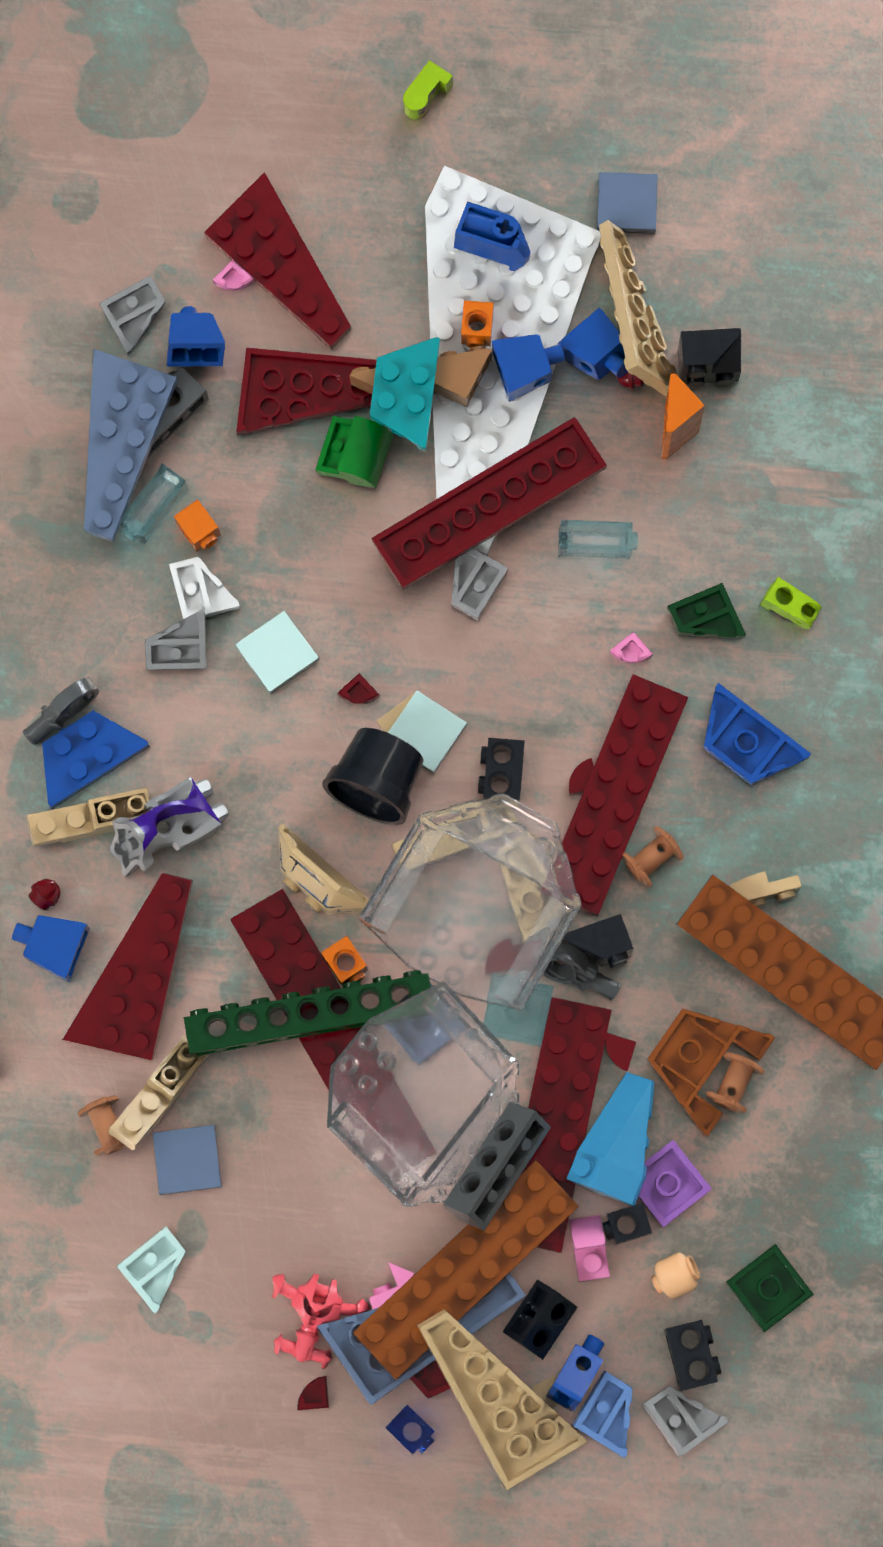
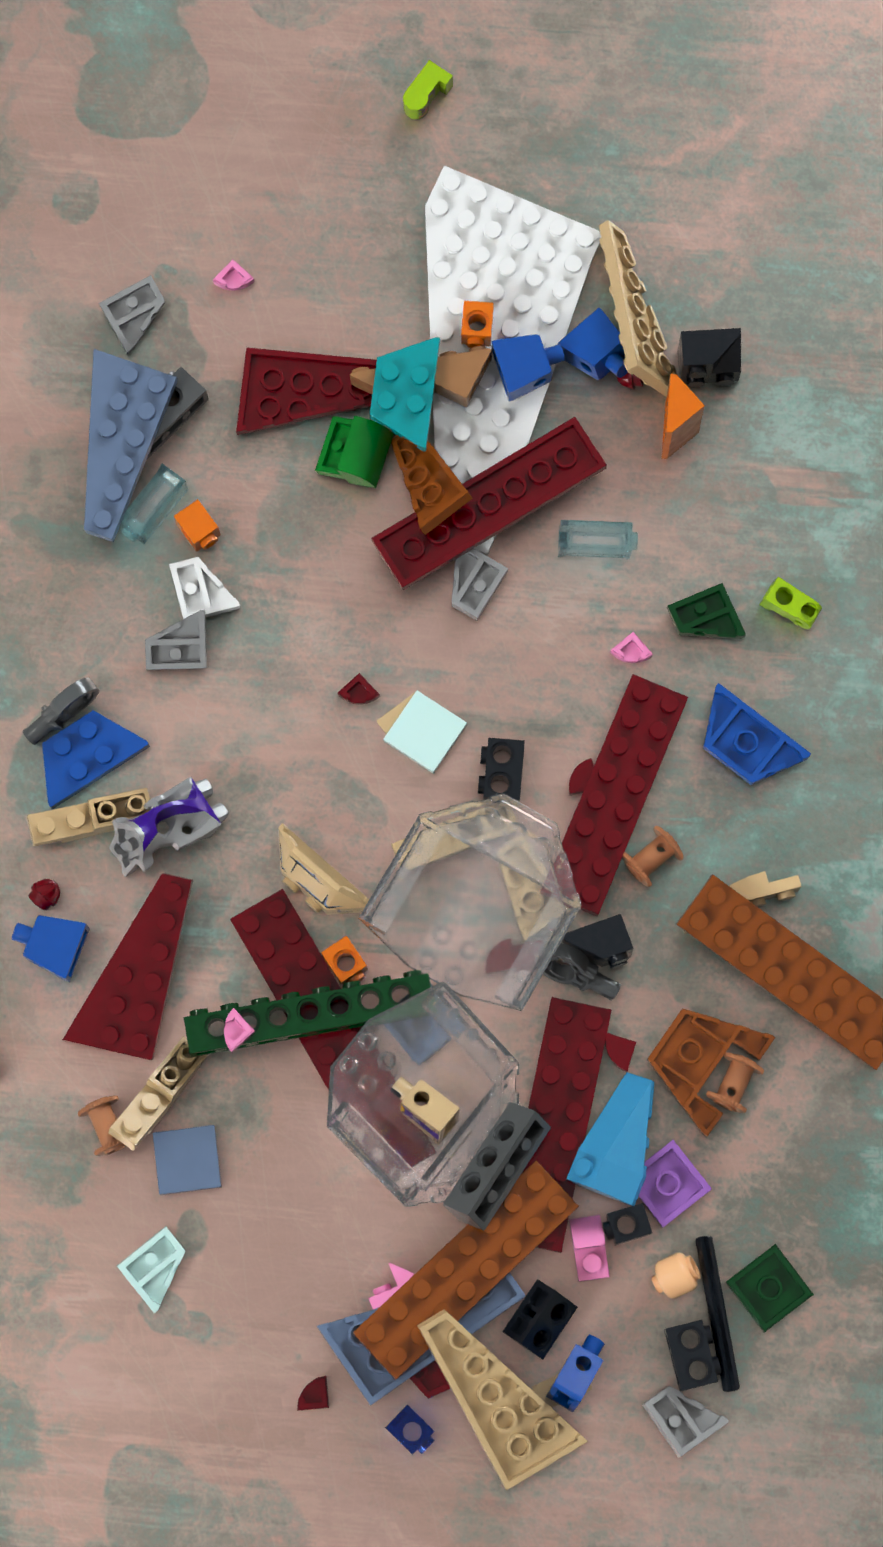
(194, 340): blue torso -> none
(236, 1030): none -> bright pink tile
(269, 247): dark red wing -> none
(277, 652): light aqua tile -> none
(316, 1306): coral piece -> none
(375, 776): black piece -> none
(431, 483): none -> dark orange wing
(435, 1117): none -> tan torso
(492, 236): blue piece -> none
(524, 1025): clear light blue tile -> none
(606, 1413): medium blue wing -> none
(628, 201): sand blue tile -> none
(717, 1313): none -> black axle

